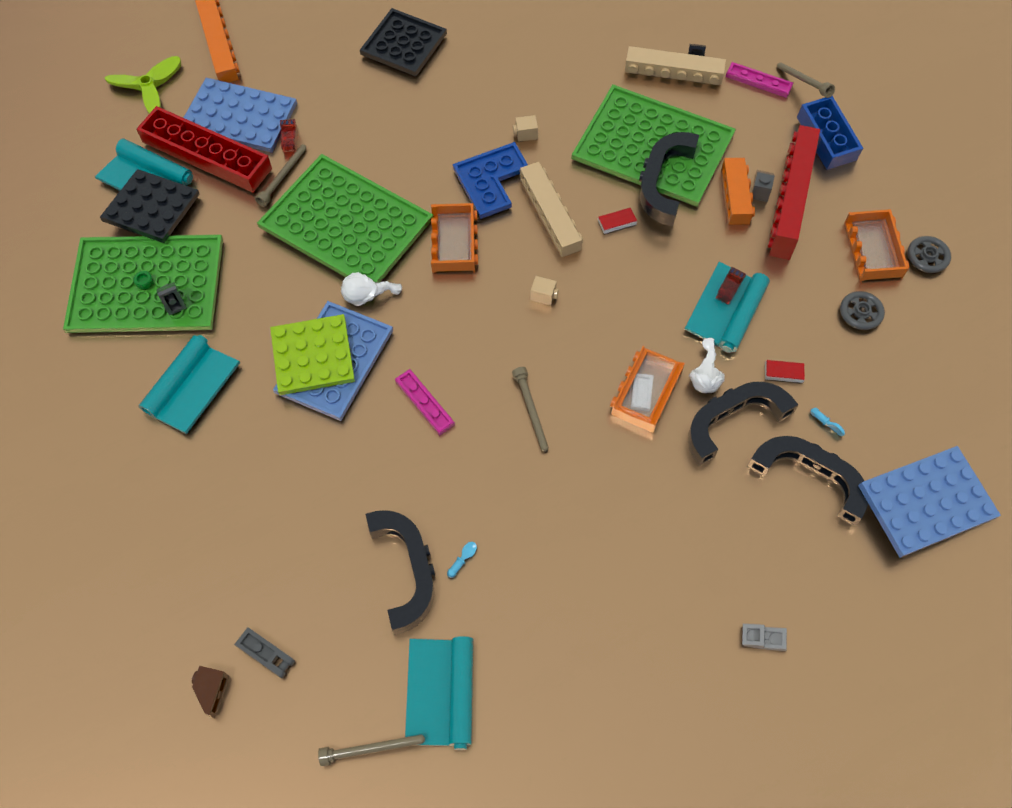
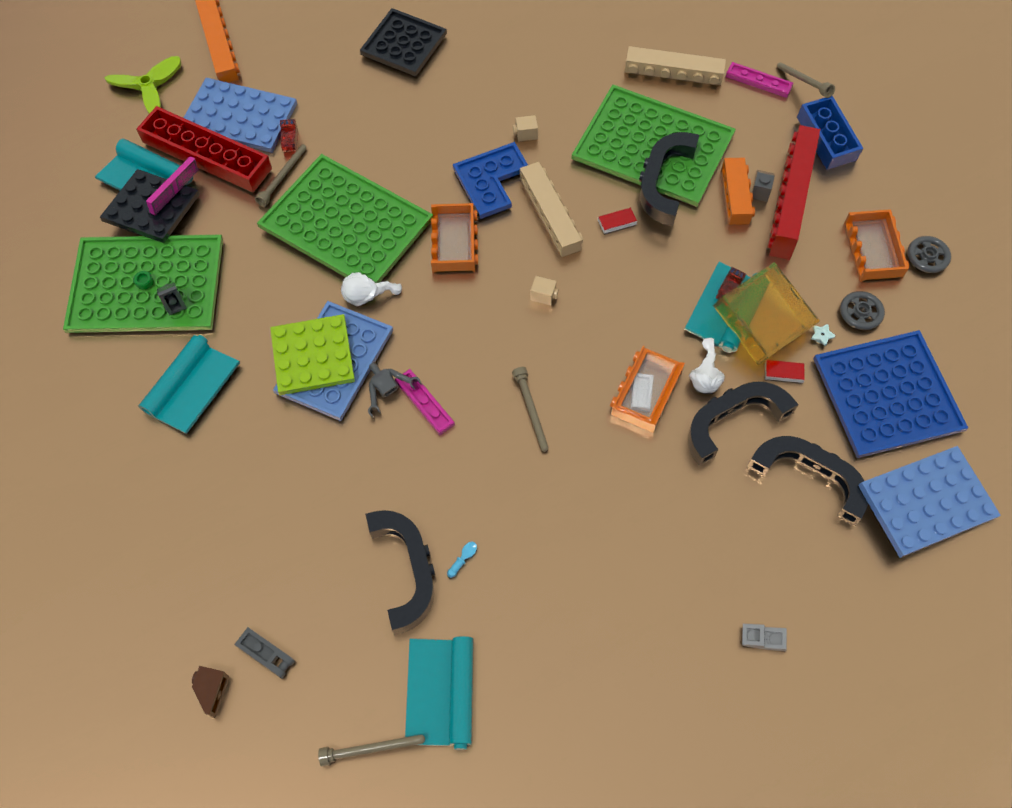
(172, 185): none -> dark pink tile
(385, 384): none -> dark grey piece
(695, 49): black tile -> none
(766, 313): none -> clear yellow tile
(823, 339): none -> light aqua plate
(826, 421): medium azure piece -> none
(889, 394): none -> blue plate

